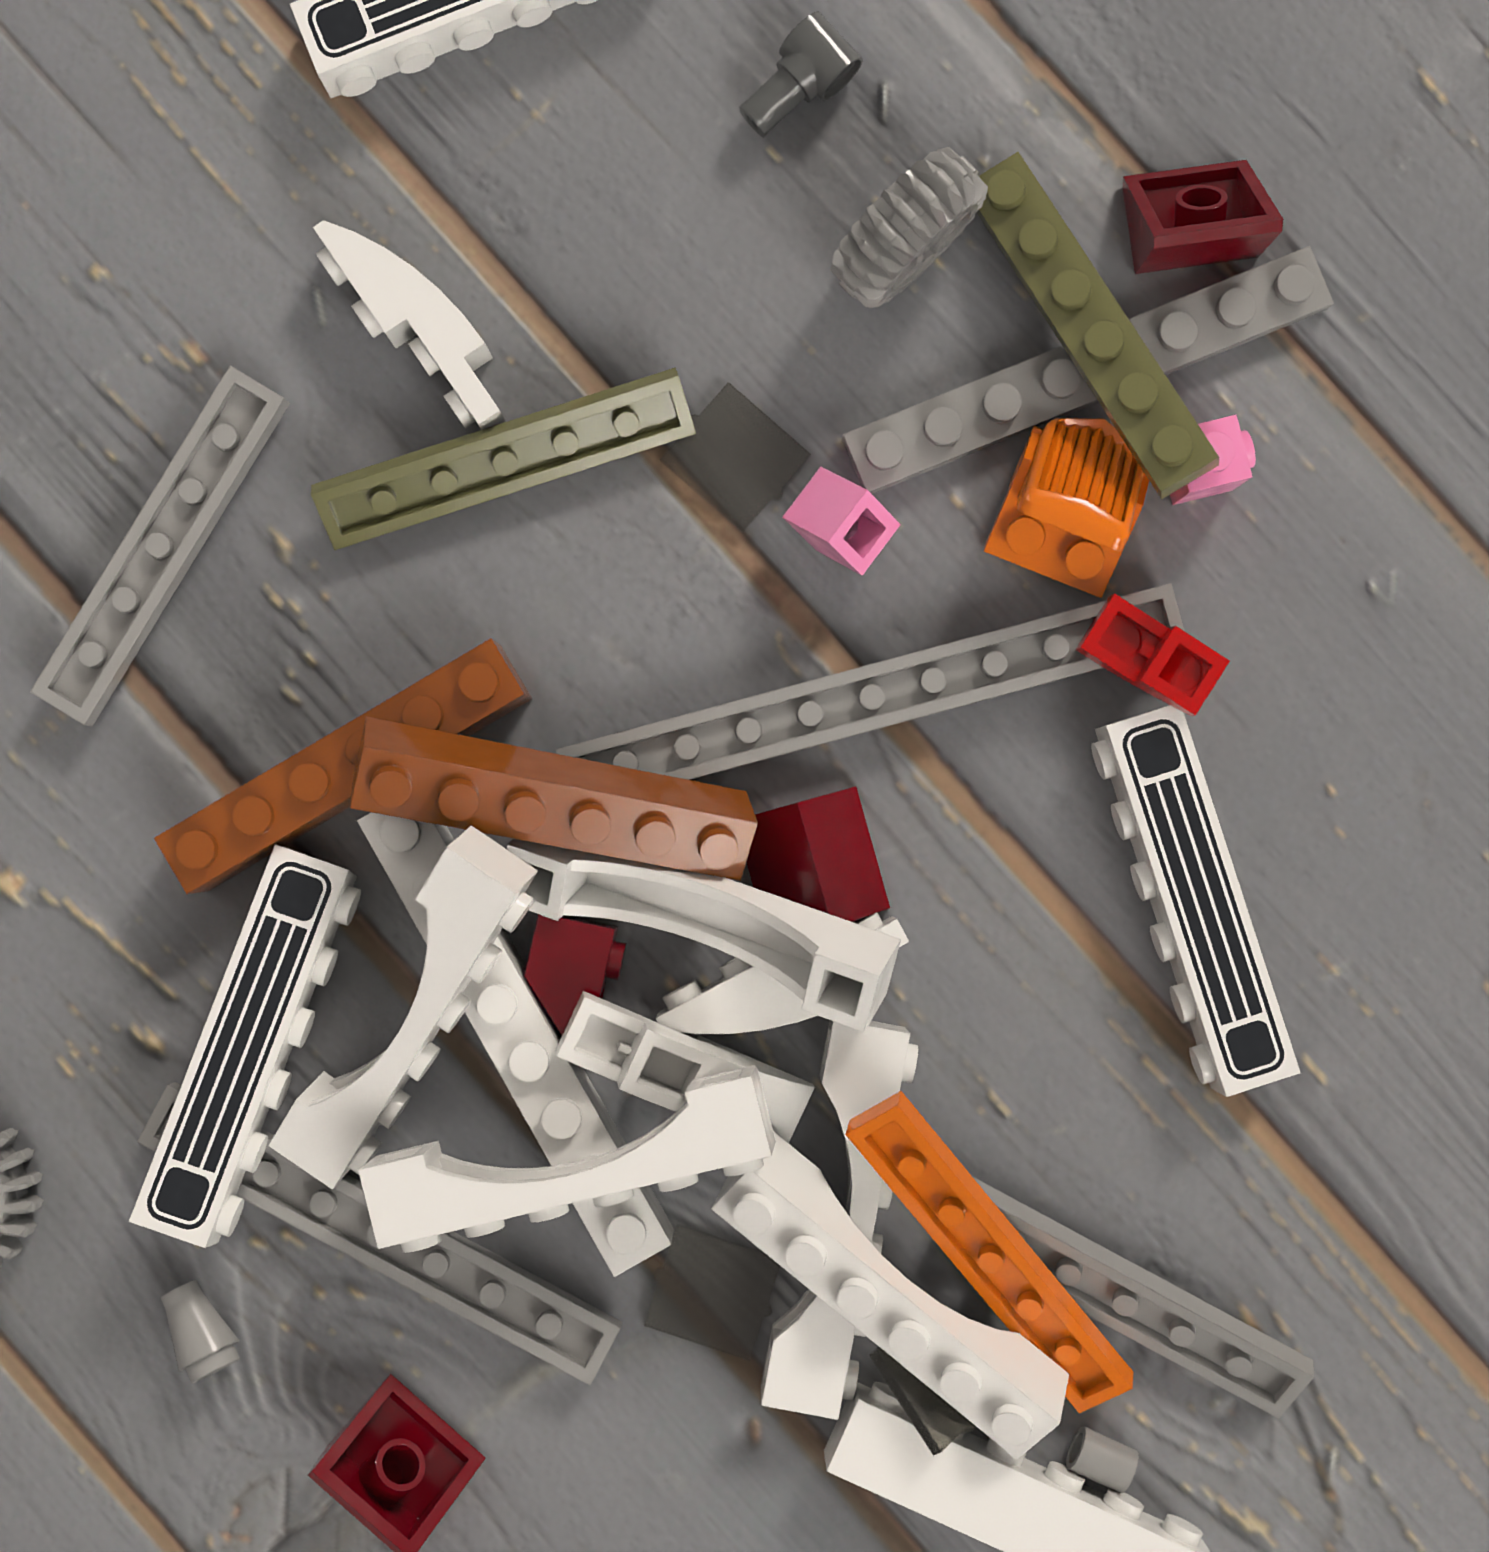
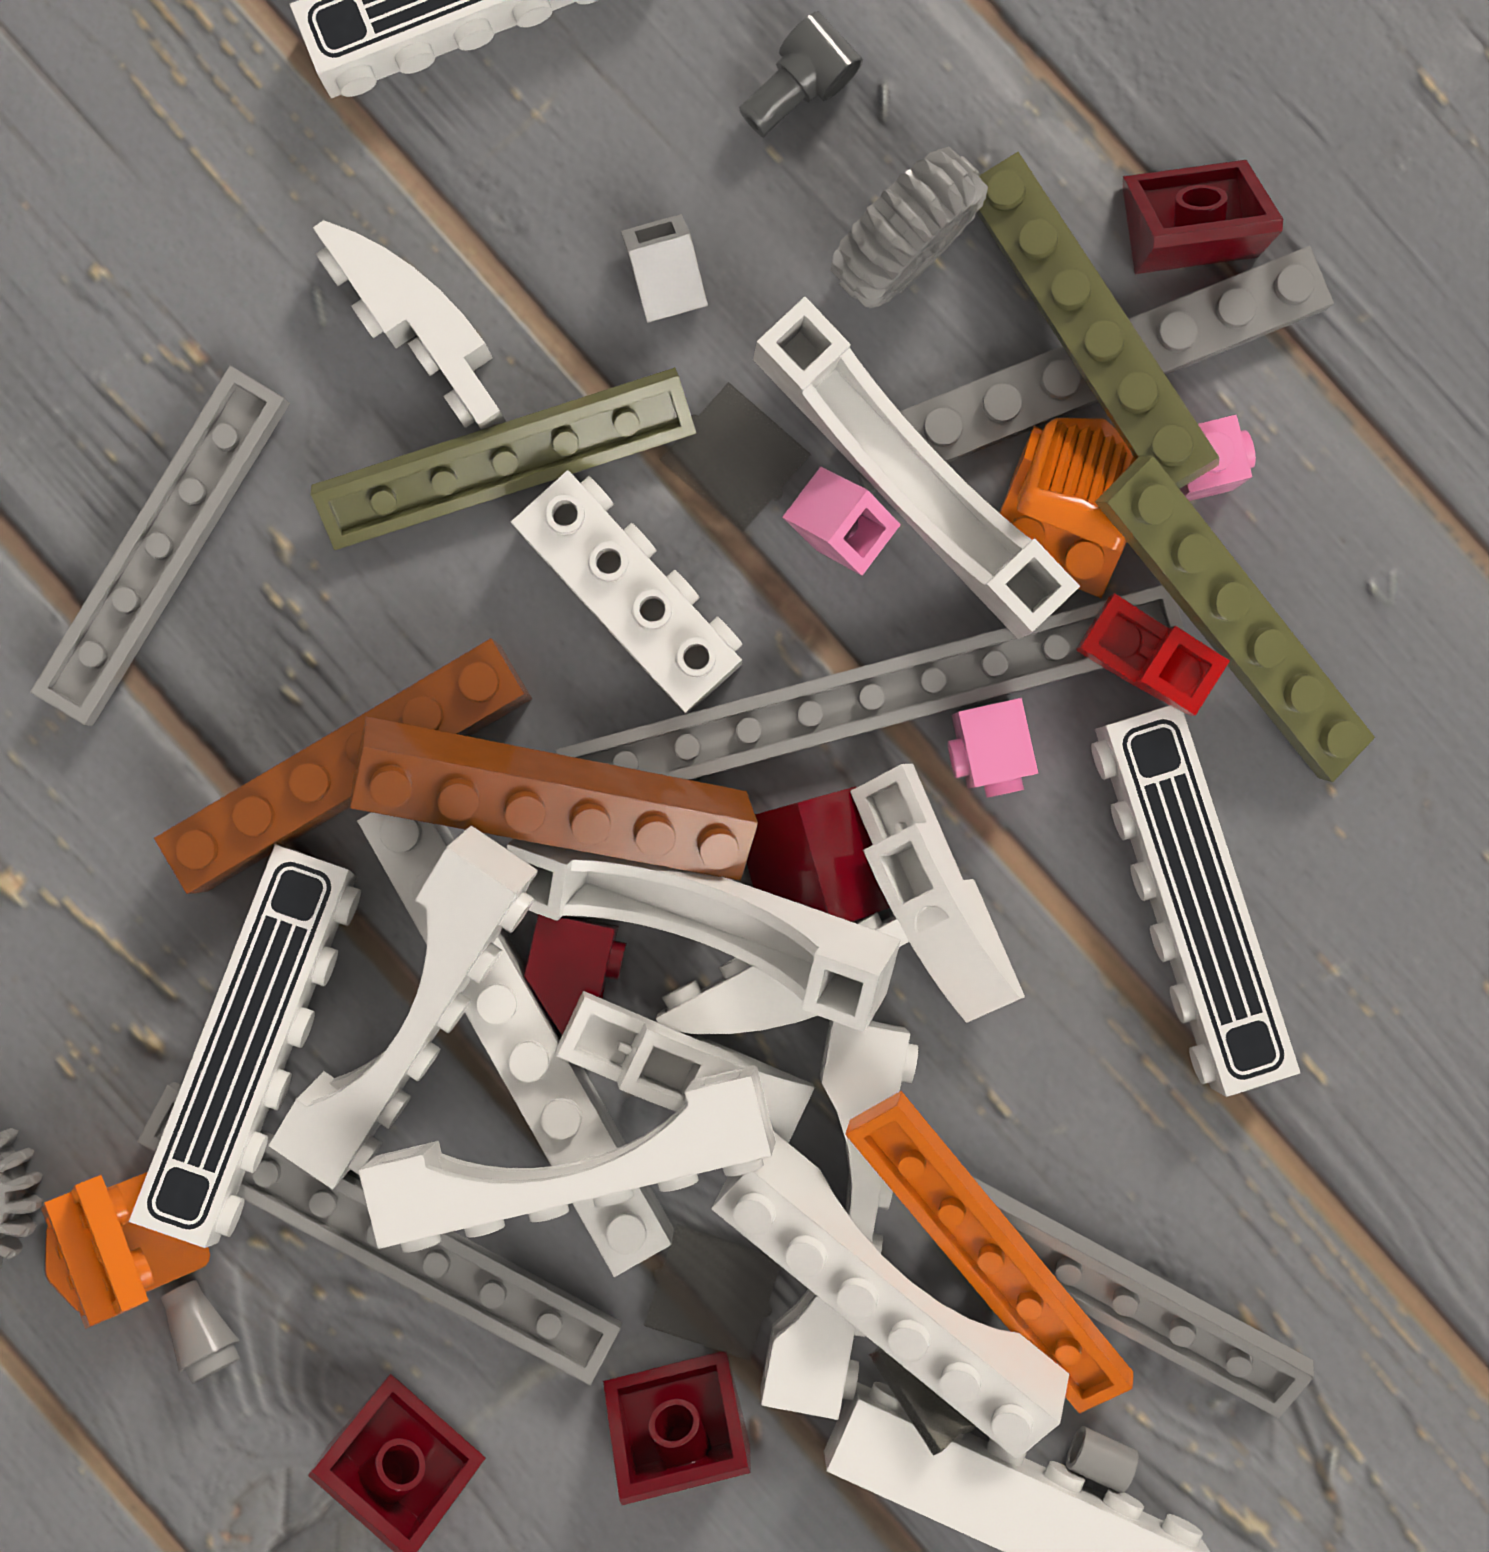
(102, 1258): none -> orange piece
(628, 592): none -> white brick
(664, 267): none -> brick
(676, 1427): none -> dark red slope
(845, 403): none -> white arch
(930, 898): none -> white slope
(993, 747): none -> bright pink brick
(1234, 617): none -> olive plate

